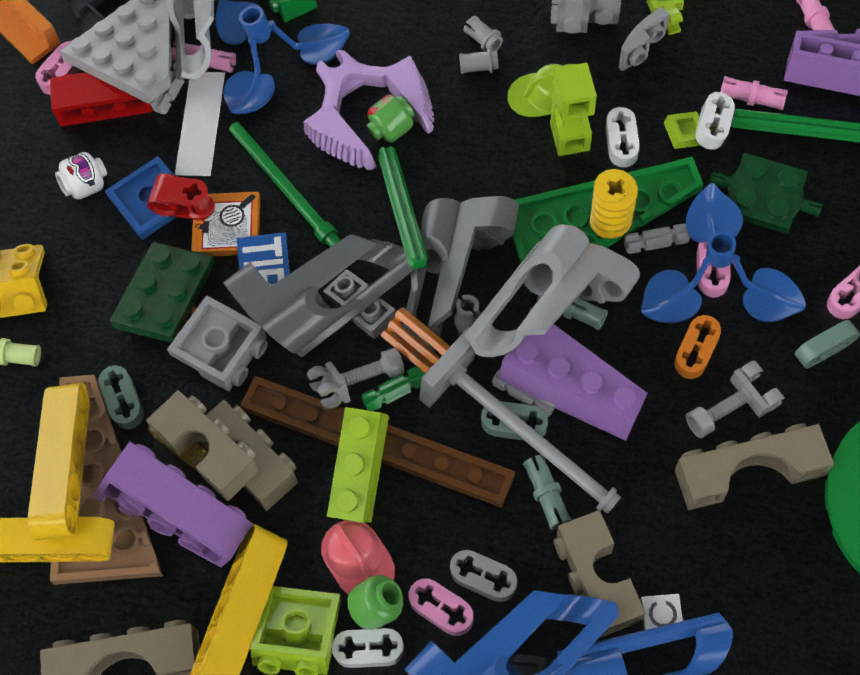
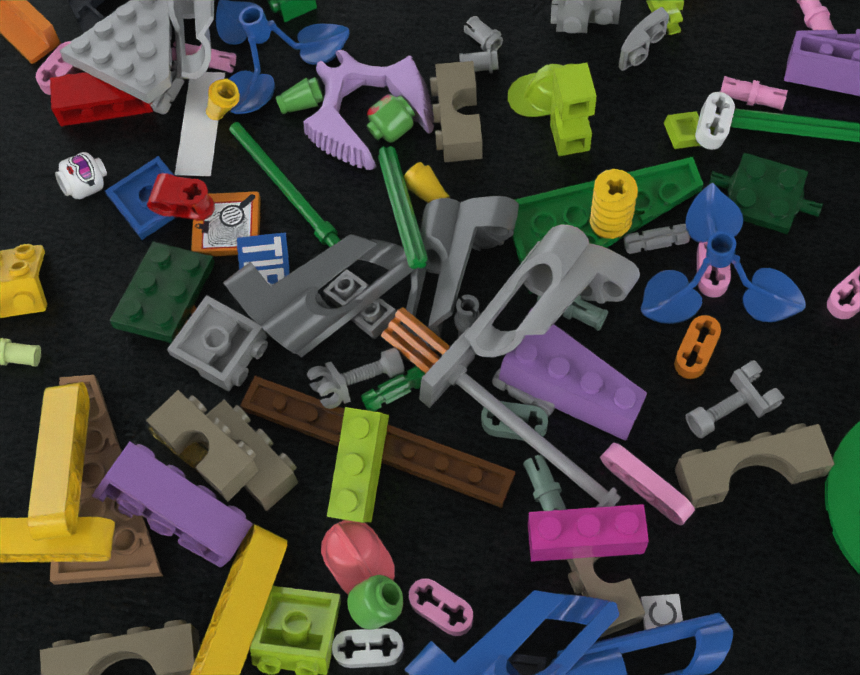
(113, 400): sand green beam -> none
(221, 98): none -> yellow cone
(301, 96): none -> bright green cone
(424, 183): none -> yellow cone
(459, 133): none -> dark tan arch
(486, 567): light grey beam -> none
(587, 532): none -> dark pink brick
(628, 136): white beam -> none
(647, 484): none -> bright pink beam
(827, 344): sand green beam -> none

